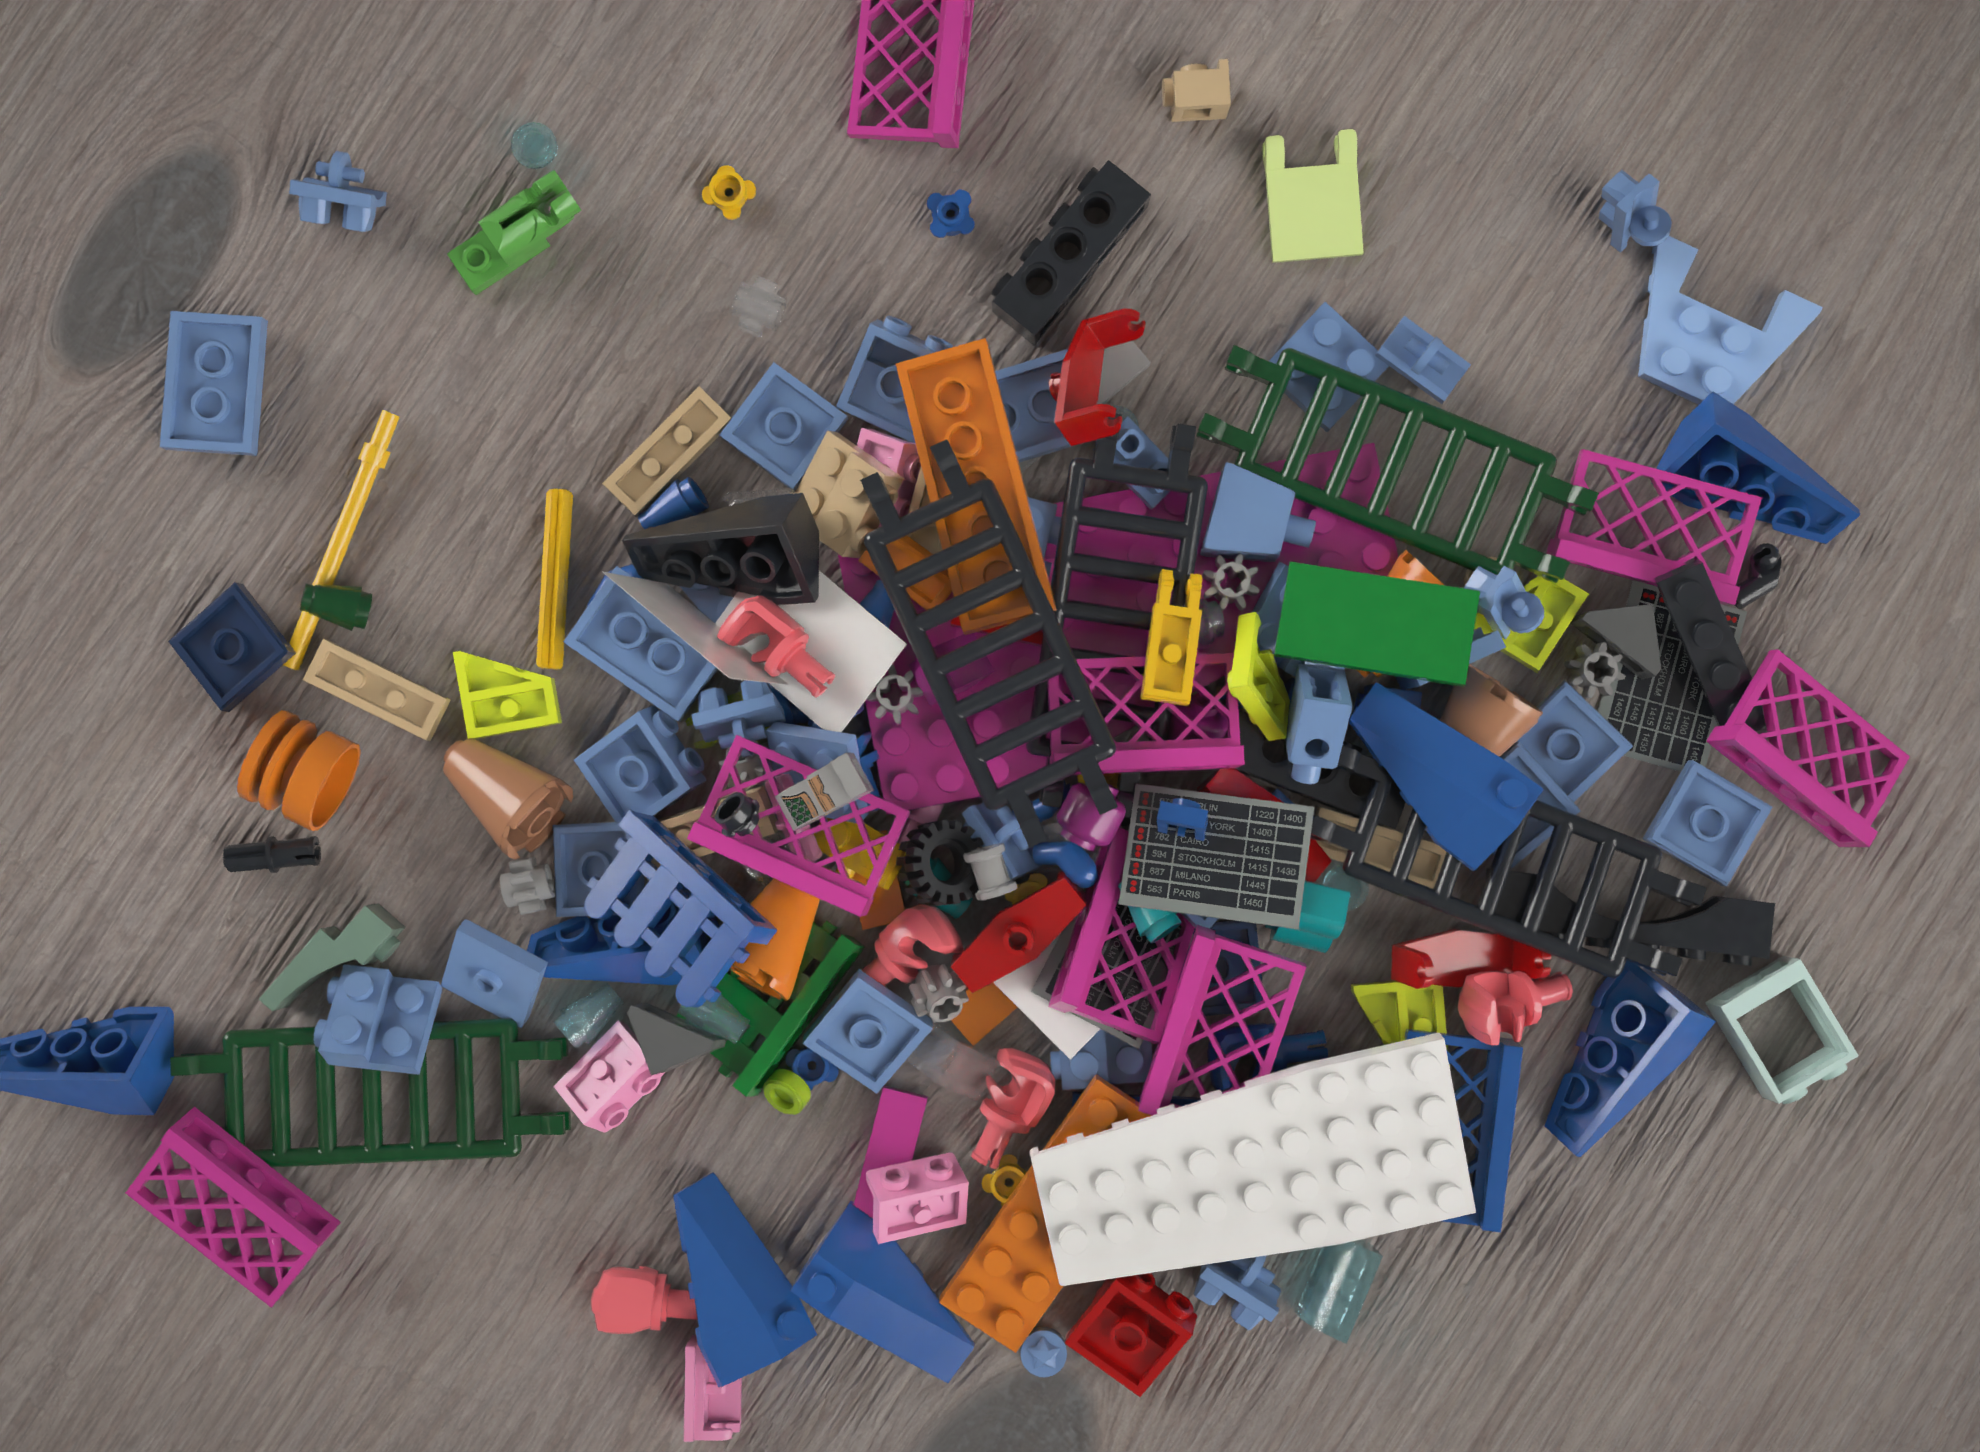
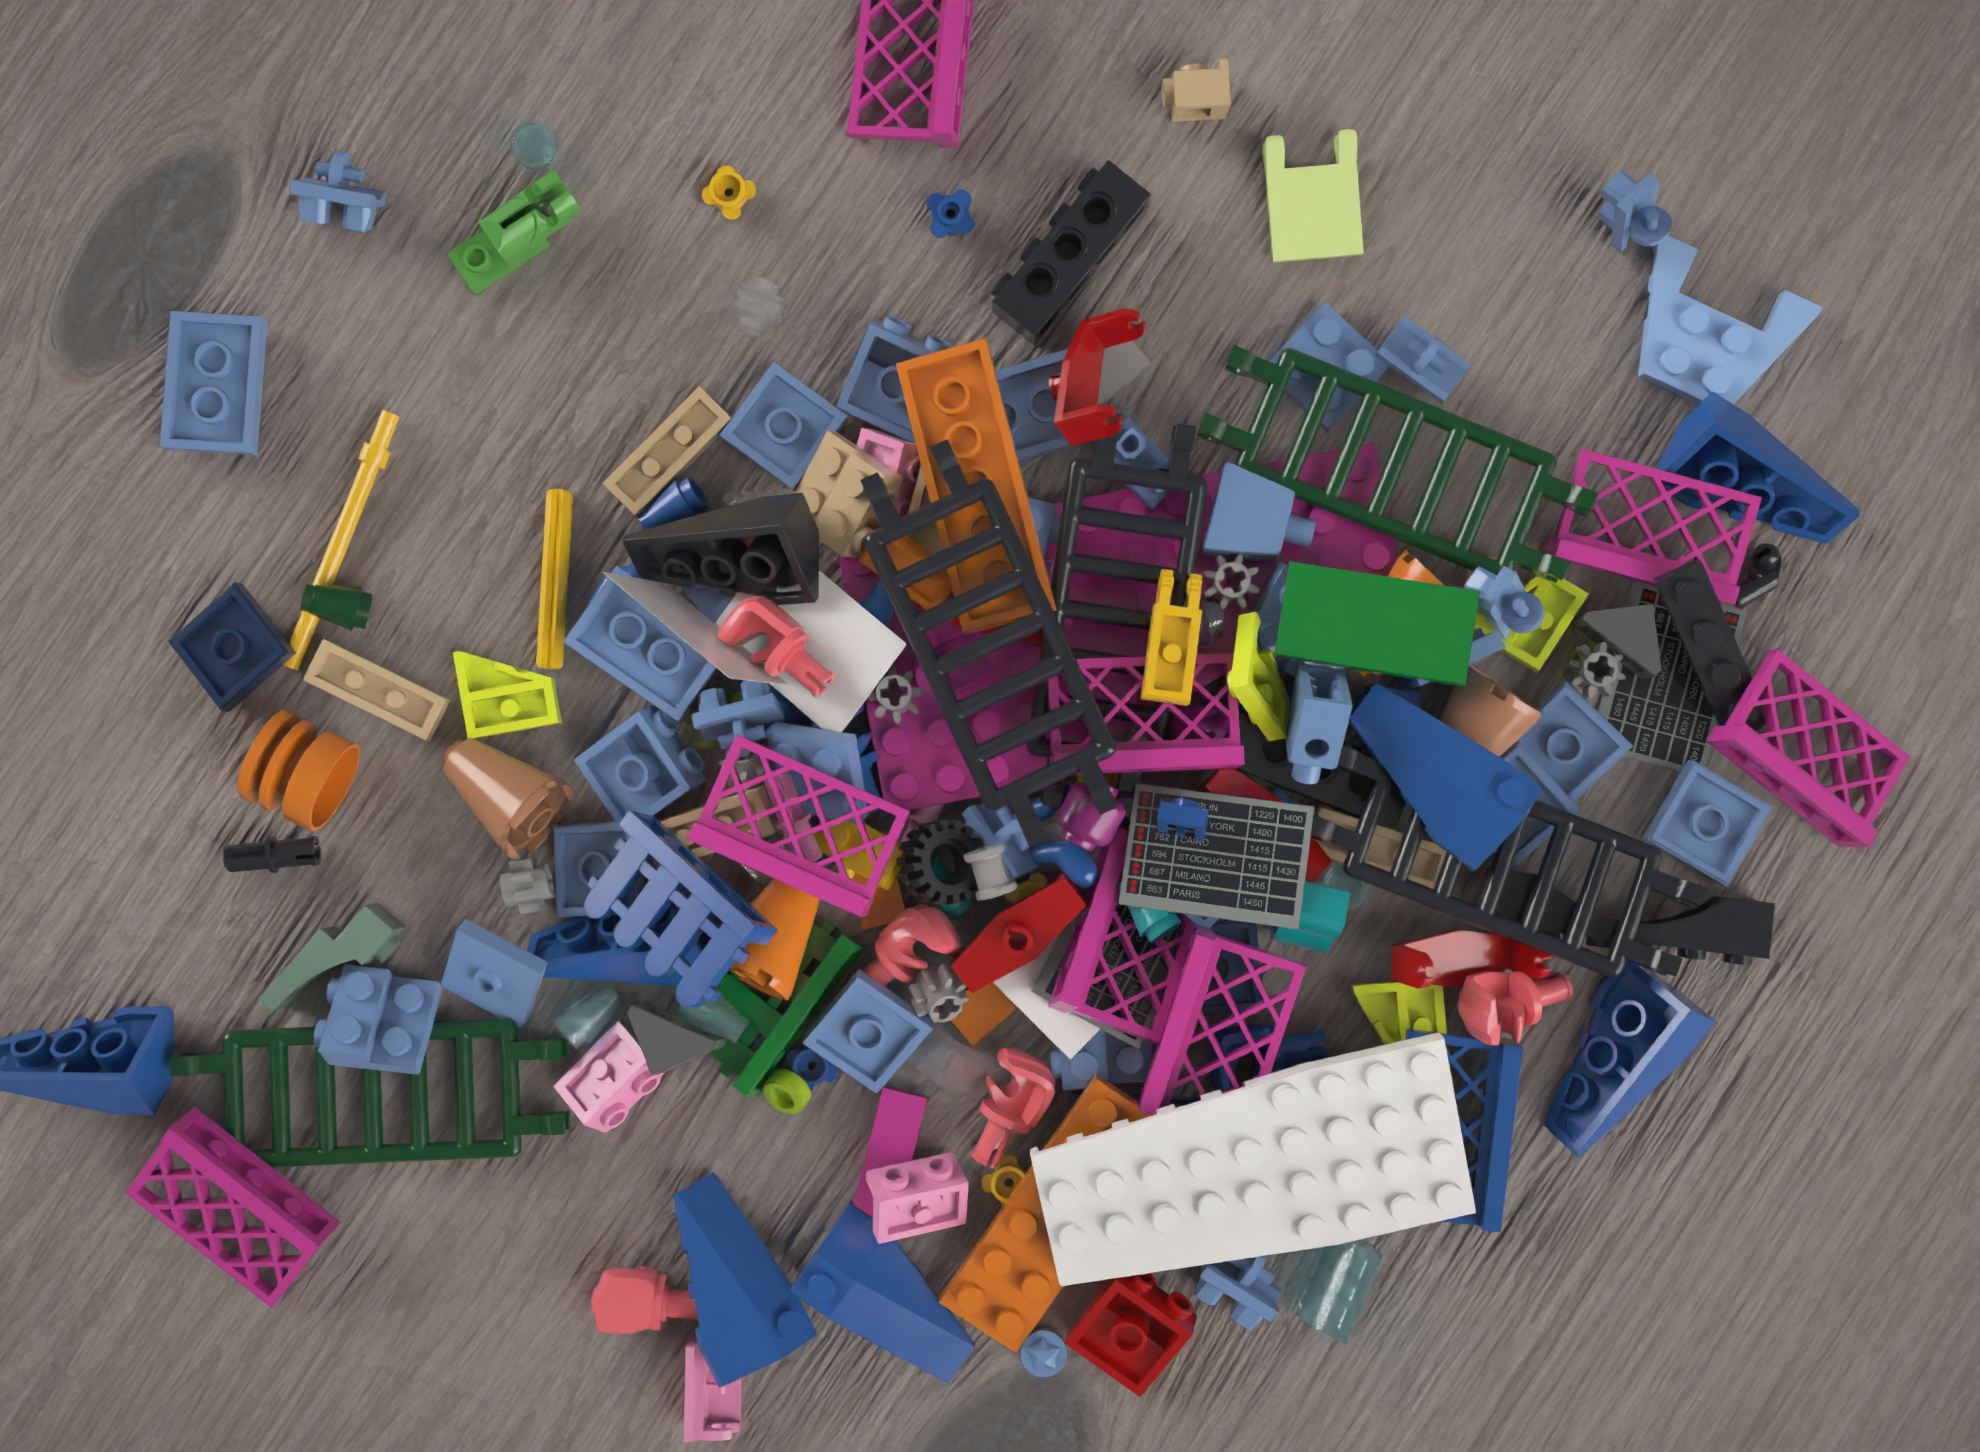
(737, 815): black plate -> none
(824, 791): light grey leg -> none
(1759, 988): light aqua window -> none

